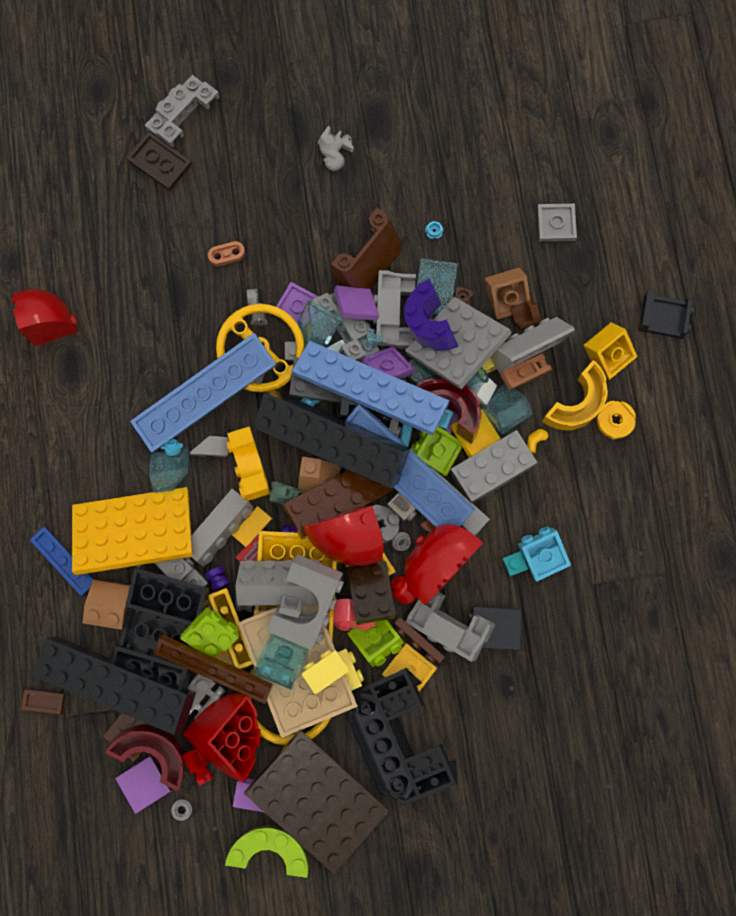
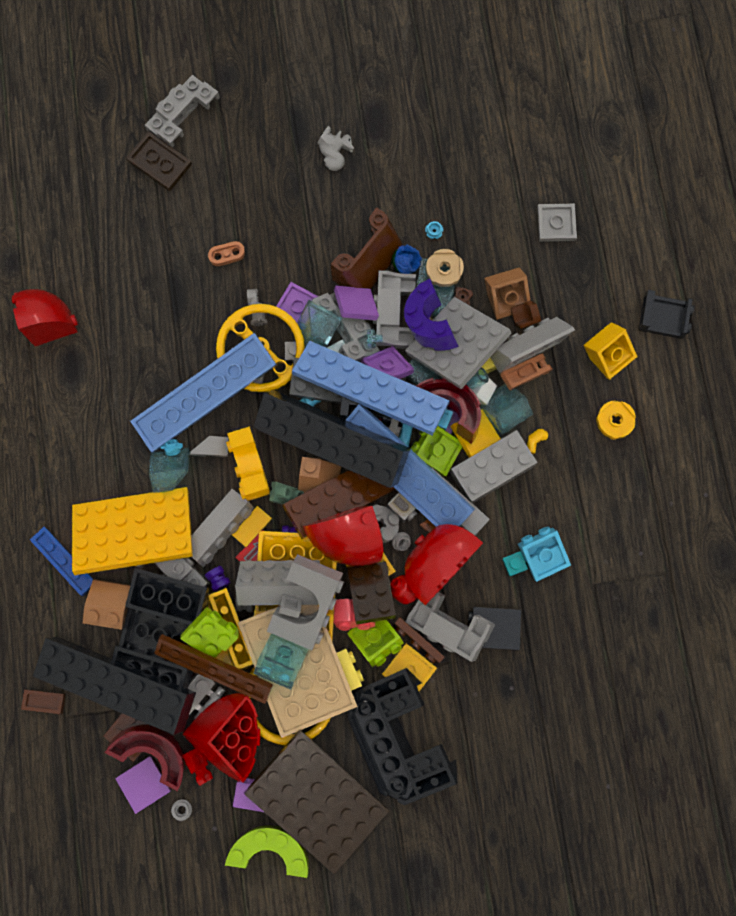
(325, 671): light yellow brick -> none
(406, 259): none -> blue piece
(452, 261): none -> tan plate
(577, 416): yellow brick -> none

